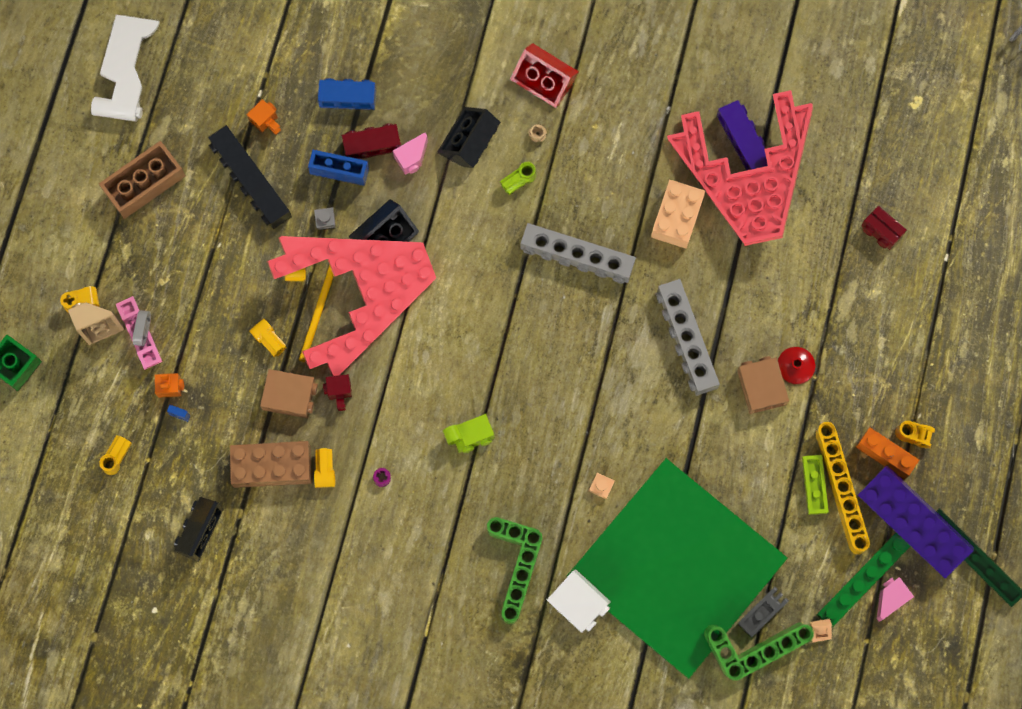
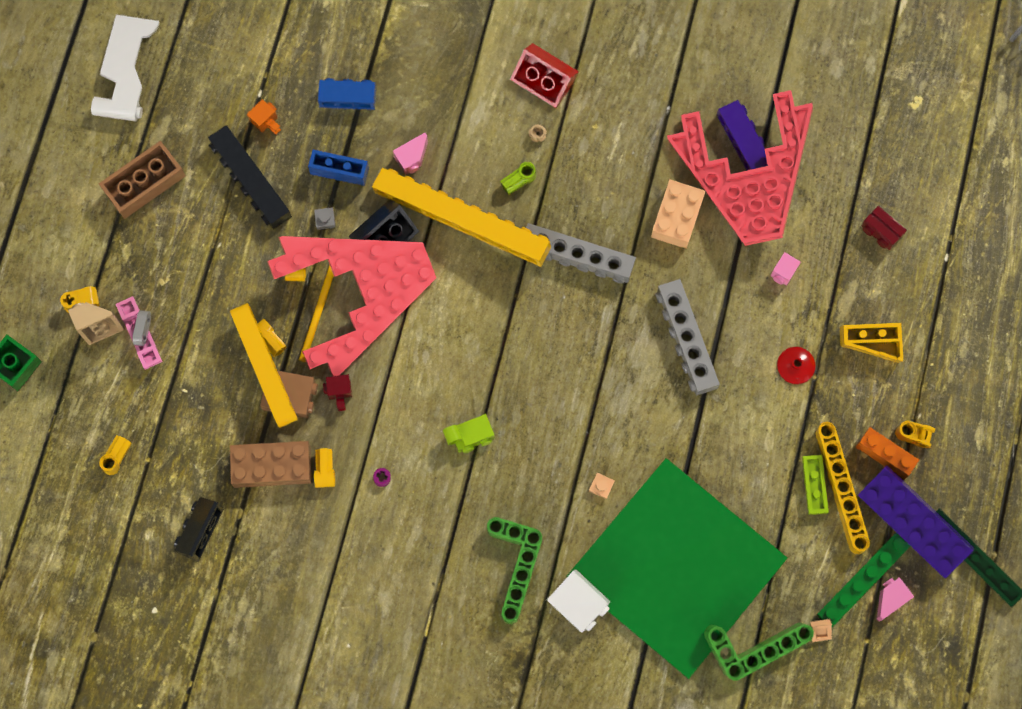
(168, 385): orange brick -> none
(178, 413): blue tile -> none
(263, 365): none -> yellow beam
(371, 141): dark red brick -> none
(462, 216): none -> yellow brick
(469, 136): black slope -> none
(762, 384): medium nougat brick -> none
(762, 613): dark grey hinge -> none
(785, 269): none -> bright pink brick
(874, 339): none -> yellow wedge

